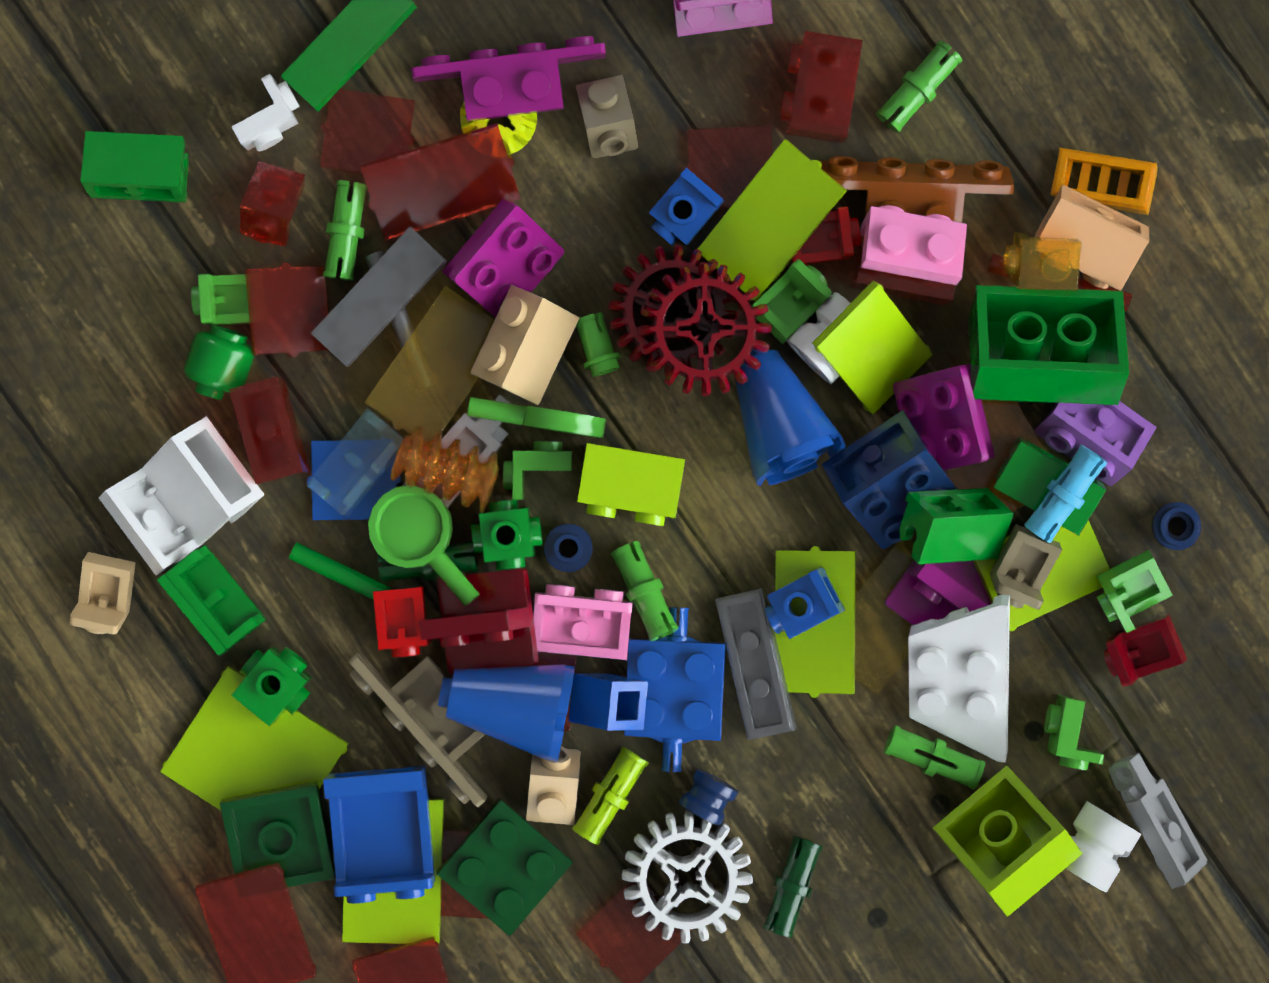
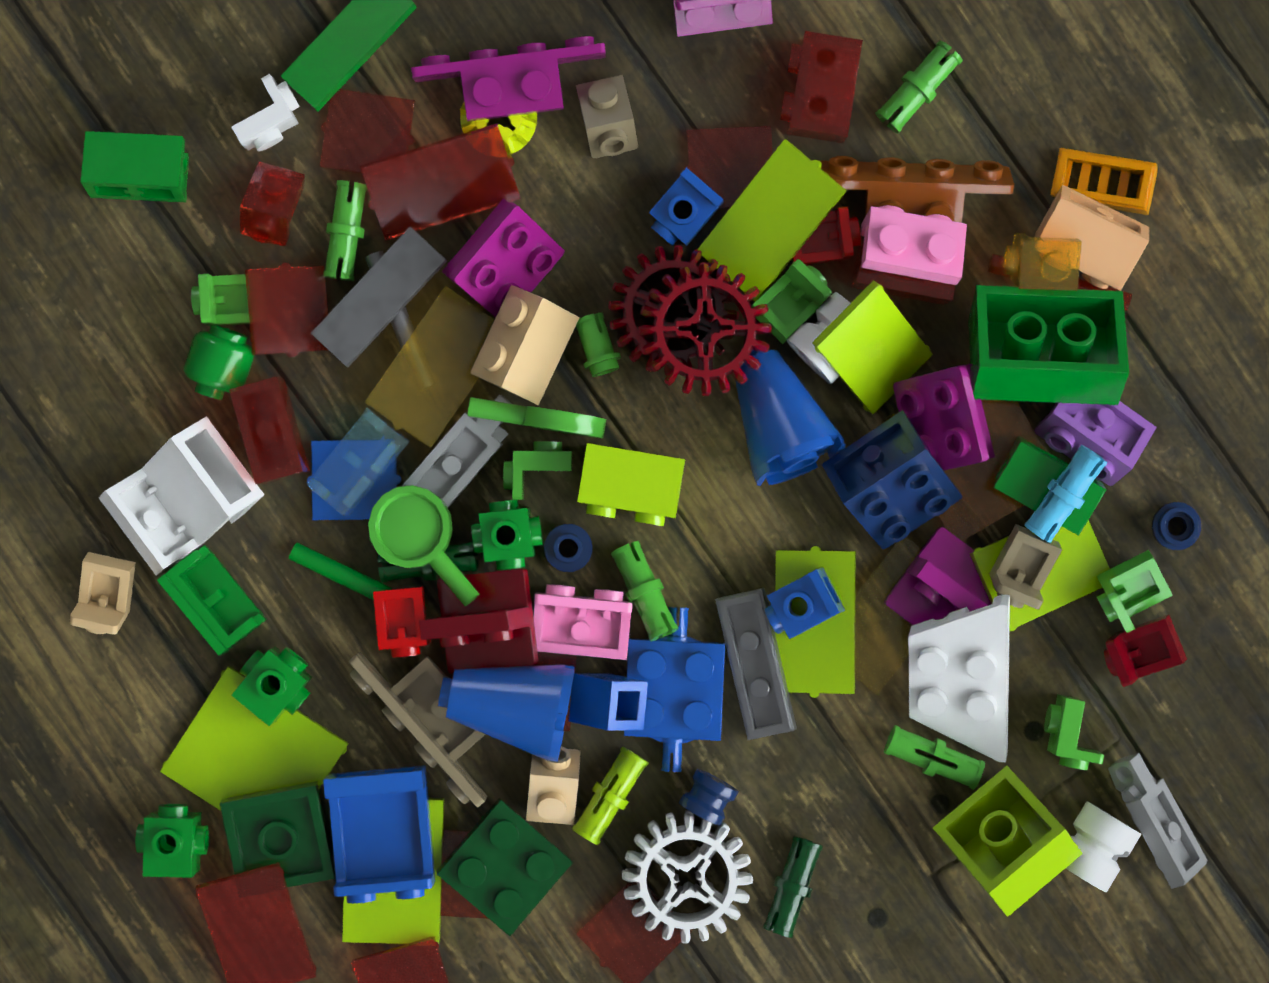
(163, 856): none -> green brick
(446, 468): clear orange piece -> none
(955, 525): green hinge -> none

